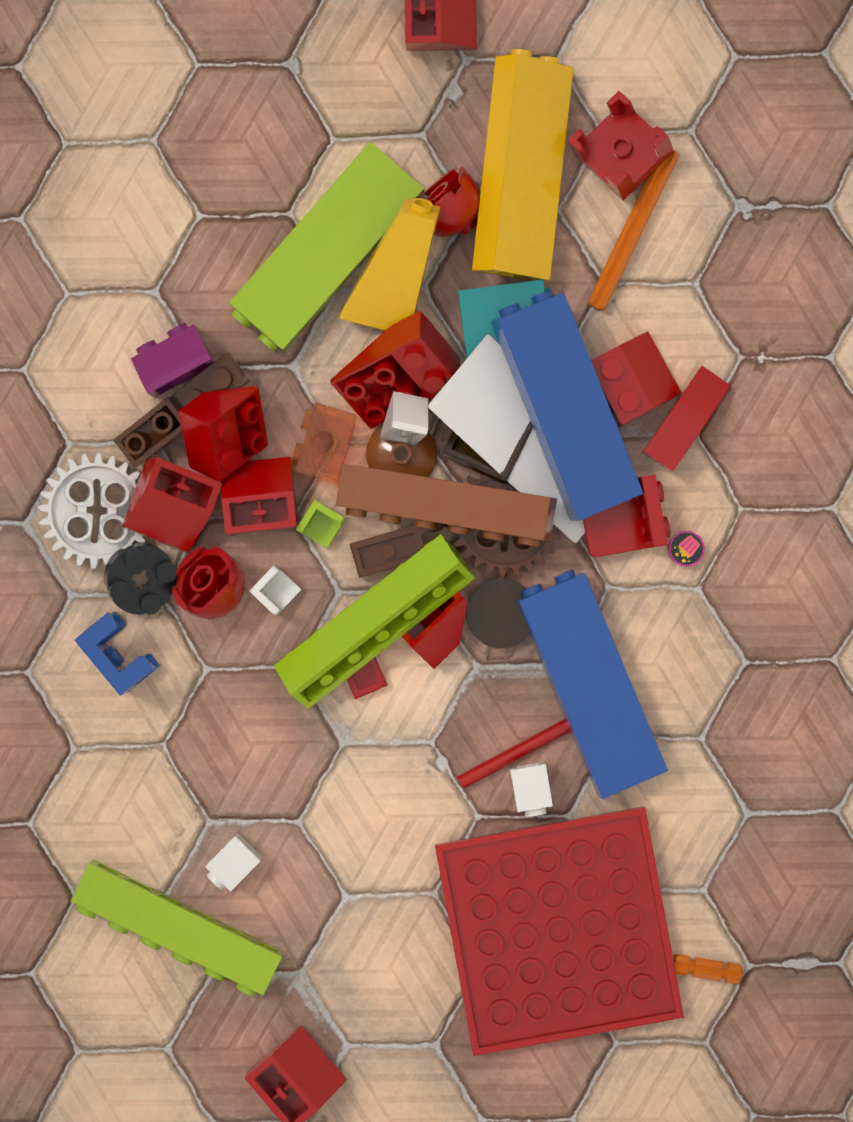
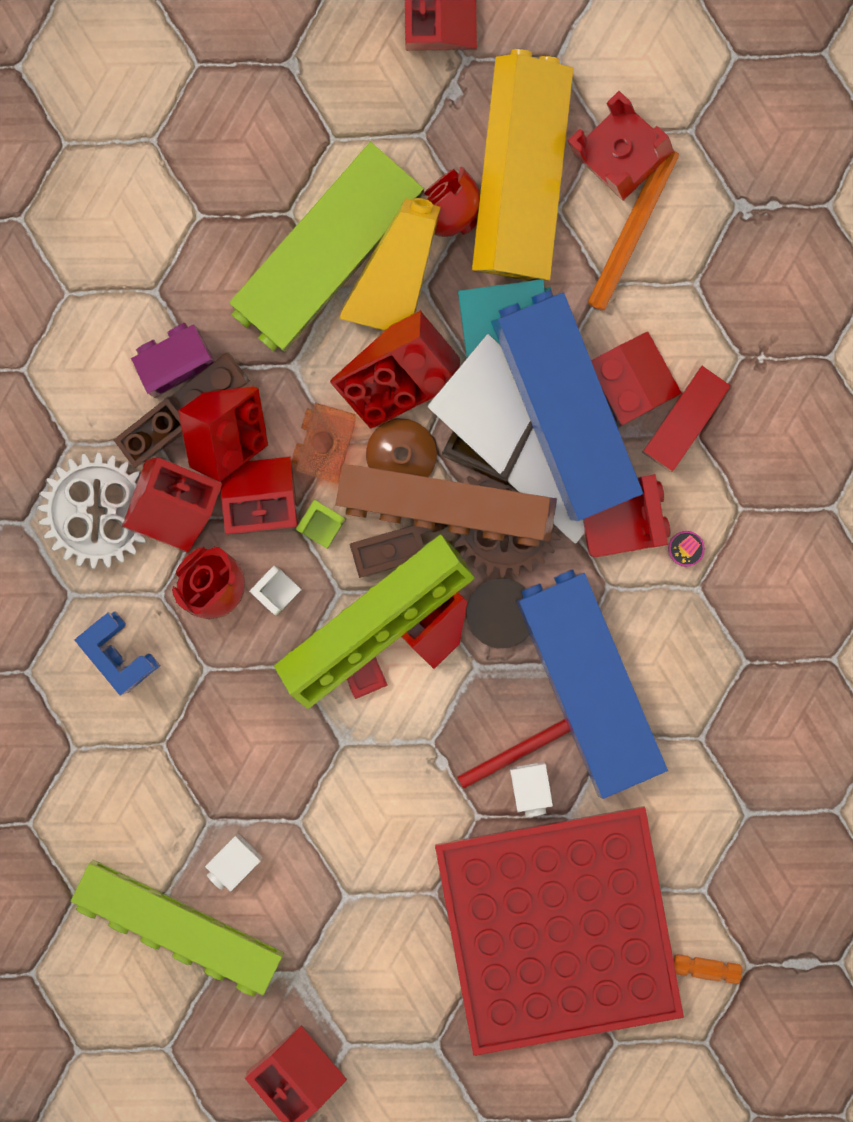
(135, 559): black plate -> none
(406, 419): white slope -> none

